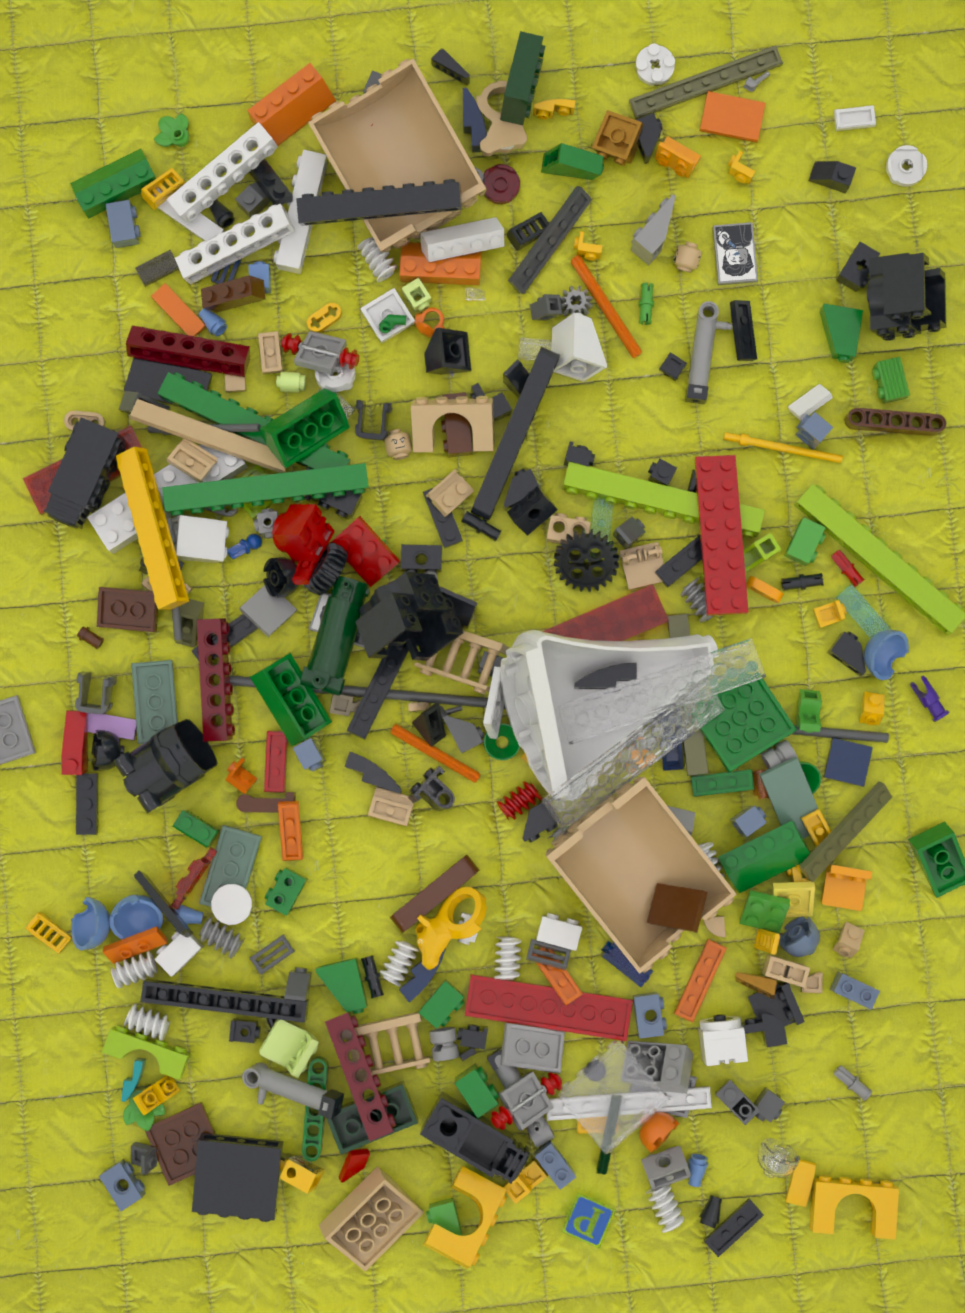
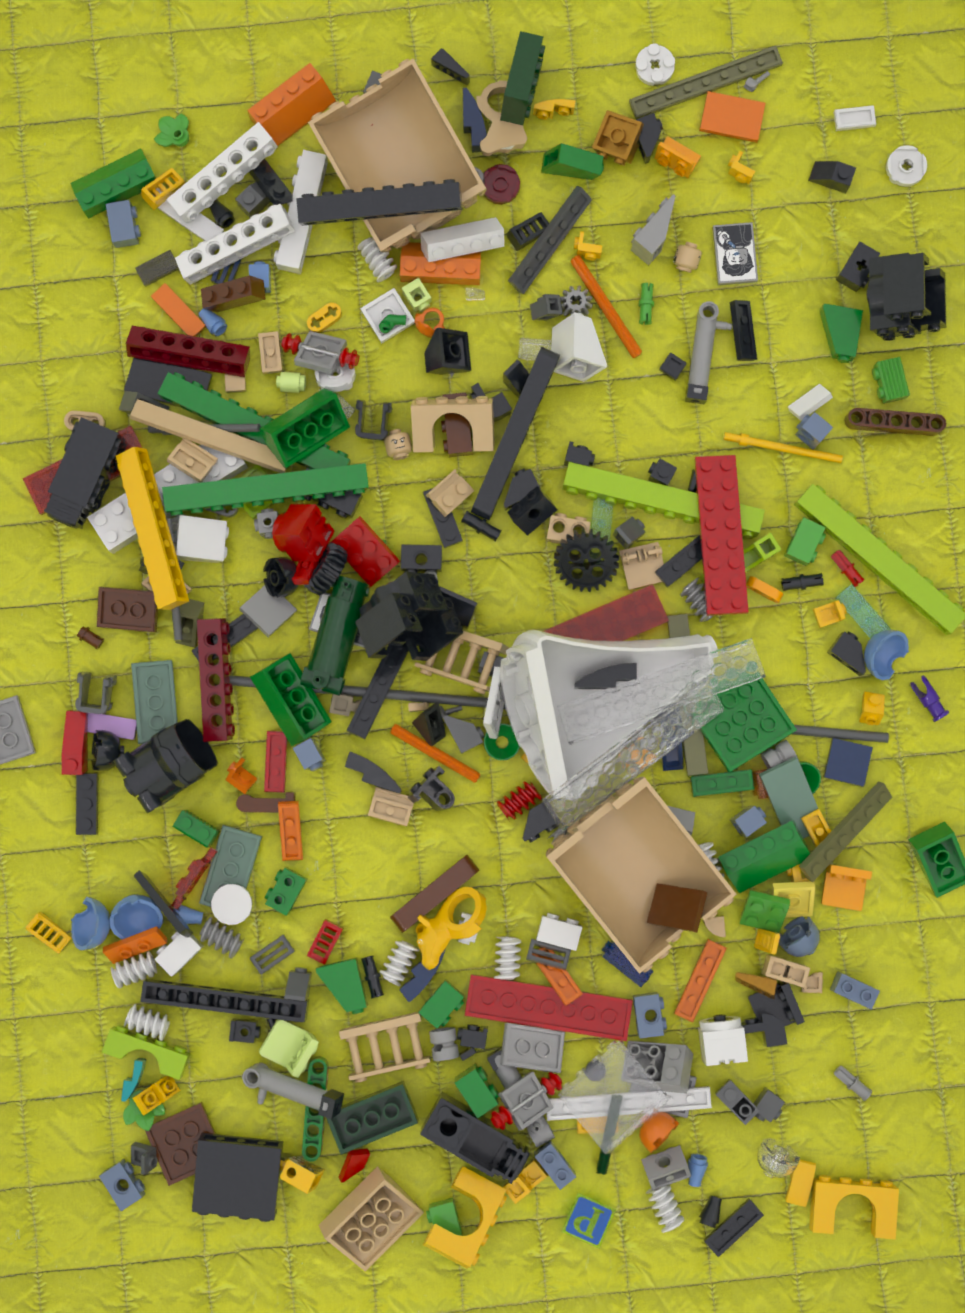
(252, 542): blue axle -> none
(332, 926): none -> red slope
(350, 1068): dark red brick -> none
(808, 711): bright green brick -> none
(849, 940): tan bracket -> none

